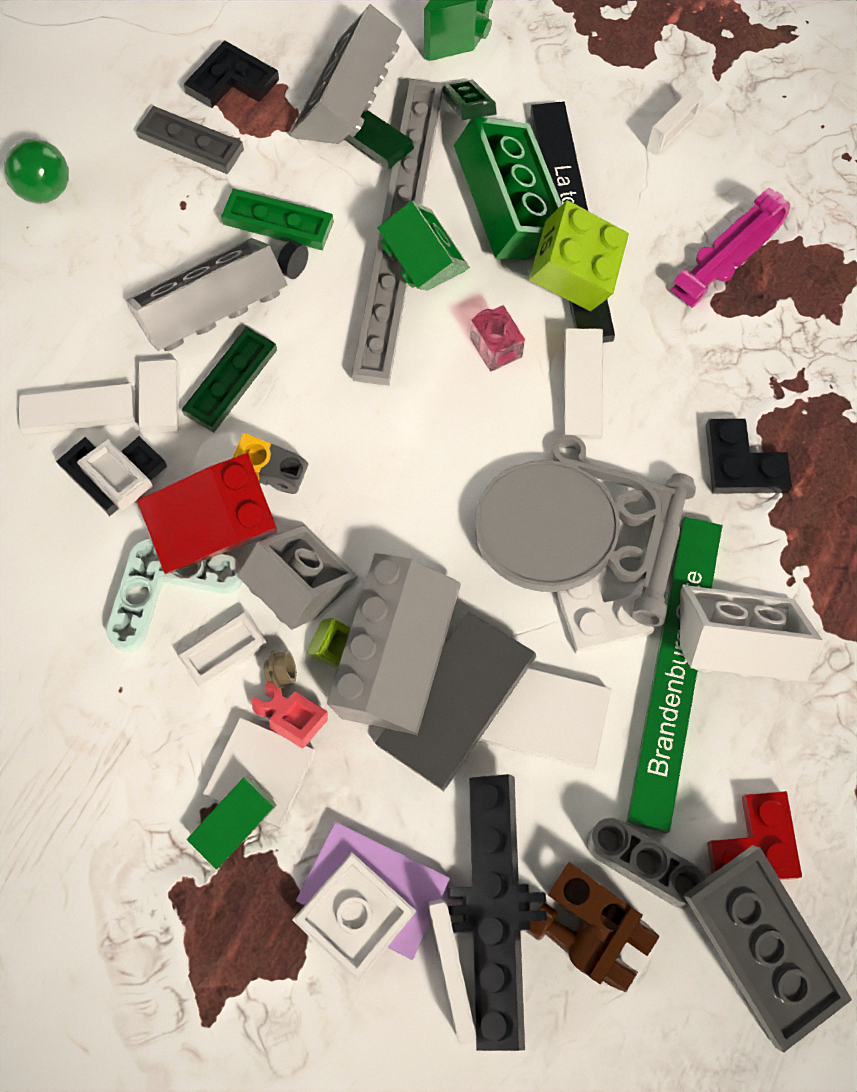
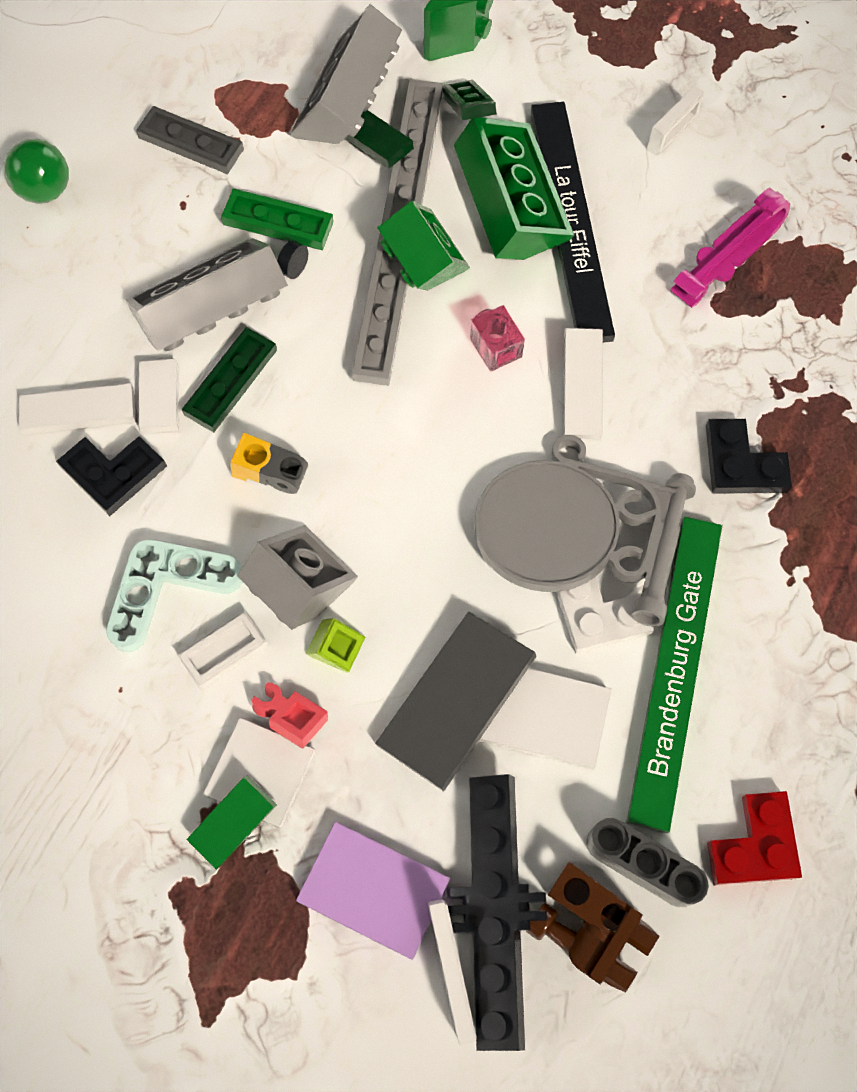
(115, 475): white tile -> none
(207, 514): red slope -> none
(227, 69): black plate -> none
(280, 668): dark tan plate -> none
(354, 916): white tile -> none
(394, 644): light grey slope -> none
(579, 256): lime brick -> none
(746, 634): white slope -> none
(768, 948): dark grey plate -> none

